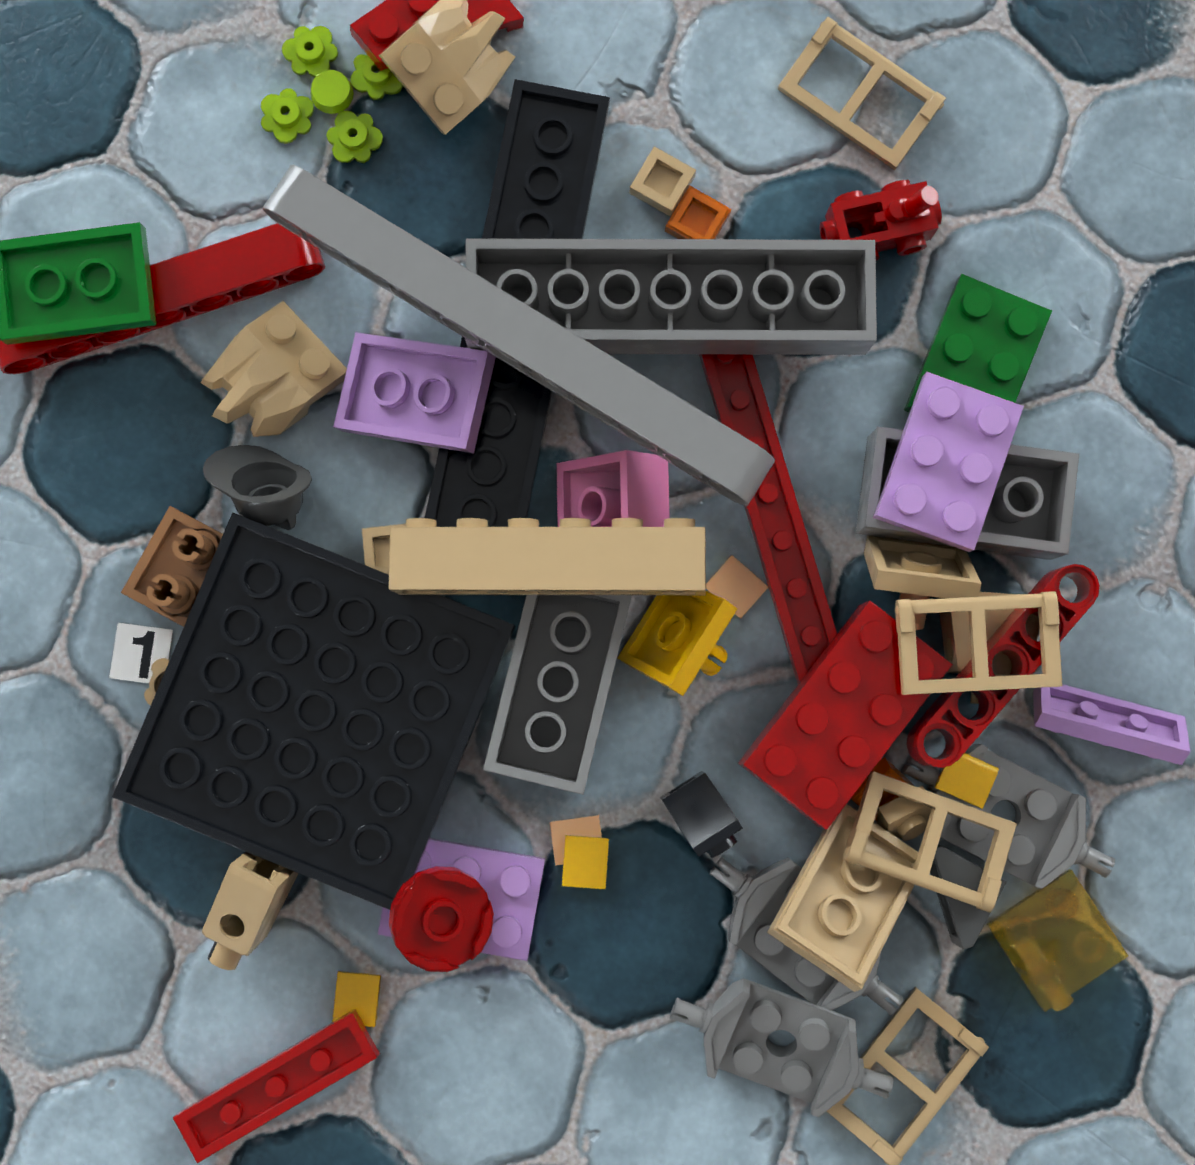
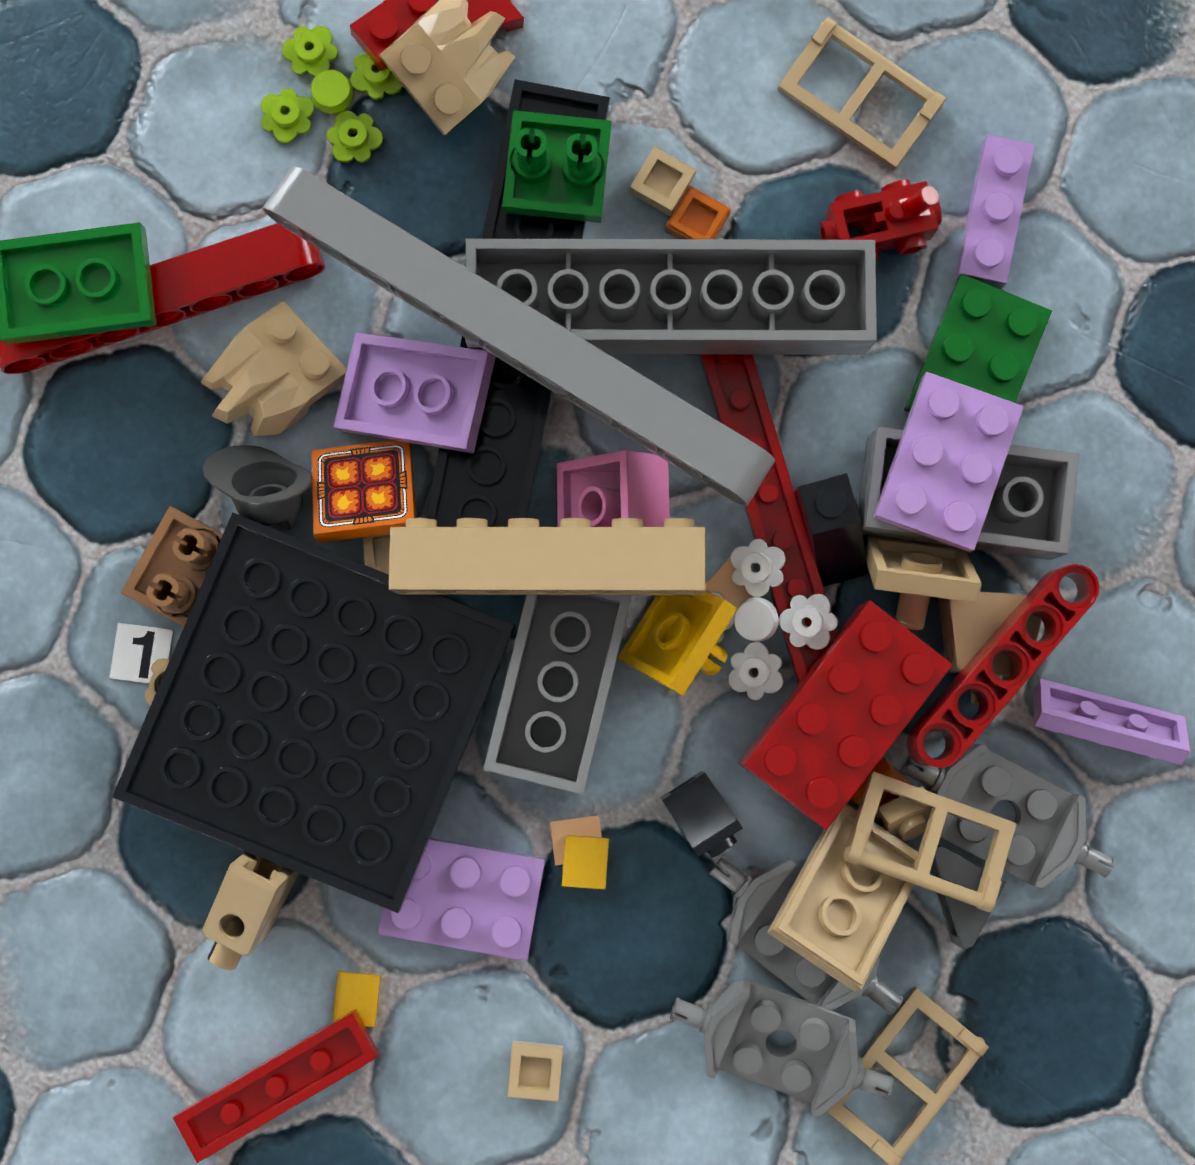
(362, 490): none -> tile
(441, 919): red tile -> none
(535, 1071): none -> tan plate
(556, 166): none -> green plate
(758, 619): none -> white plant
(833, 528): none -> black slope
(968, 780): yellow piece -> none
(995, 210): none -> lavender plate
(1049, 641): tan window -> none
(1057, 941): clear yellow plate -> none

